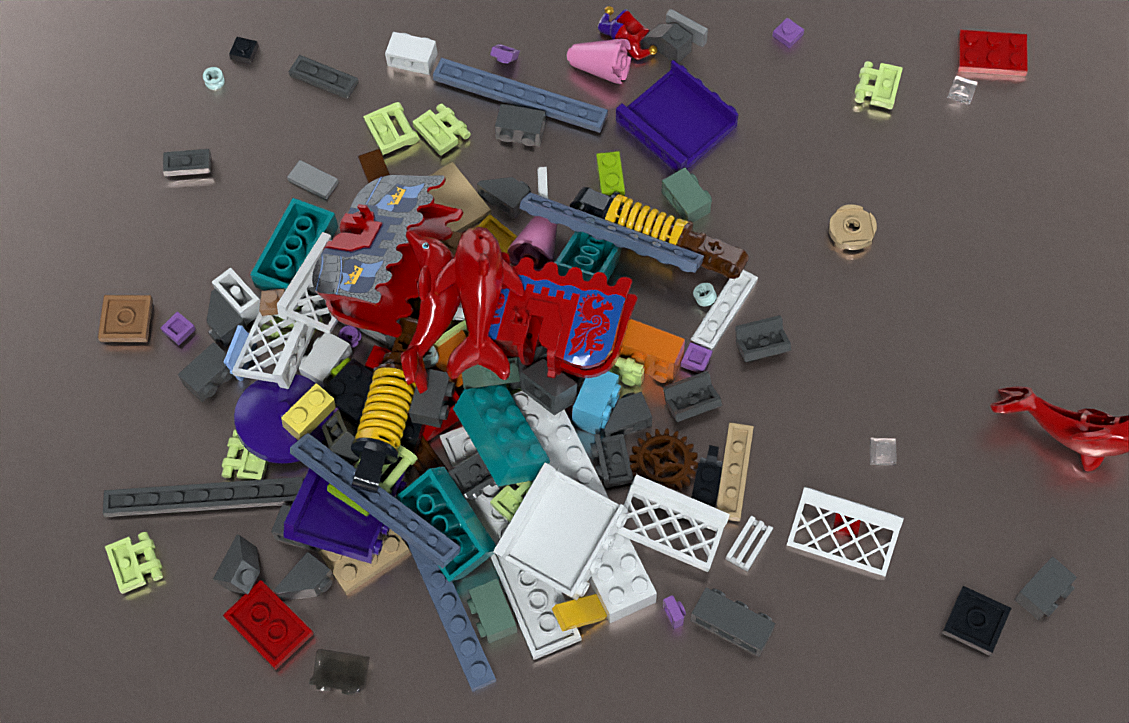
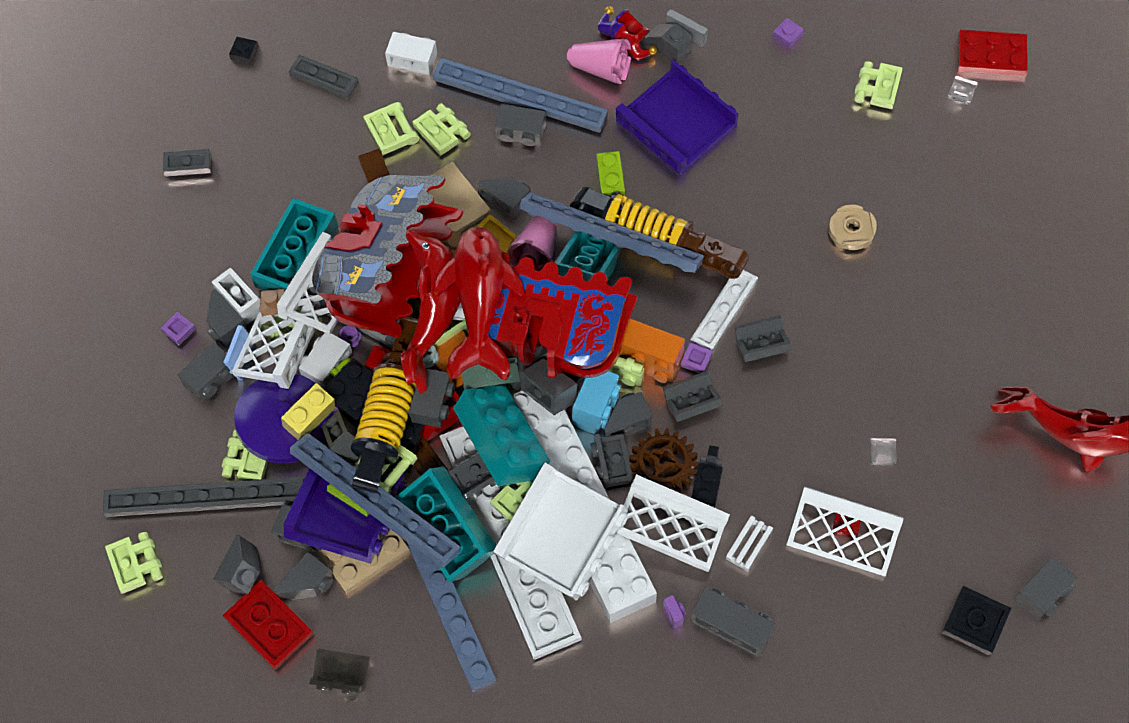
(125, 318): medium nougat plate -> none
(213, 72): light aqua bush -> none
(313, 180): light grey tile -> none
(492, 610): sand green brick -> none
(504, 53): medium lavender plate -> none
(542, 182): white tile -> none
(579, 612): yellow tile -> none
(686, 195): sand green brick -> none
(705, 300): light aqua bush -> none
(735, 470): tan plate -> none

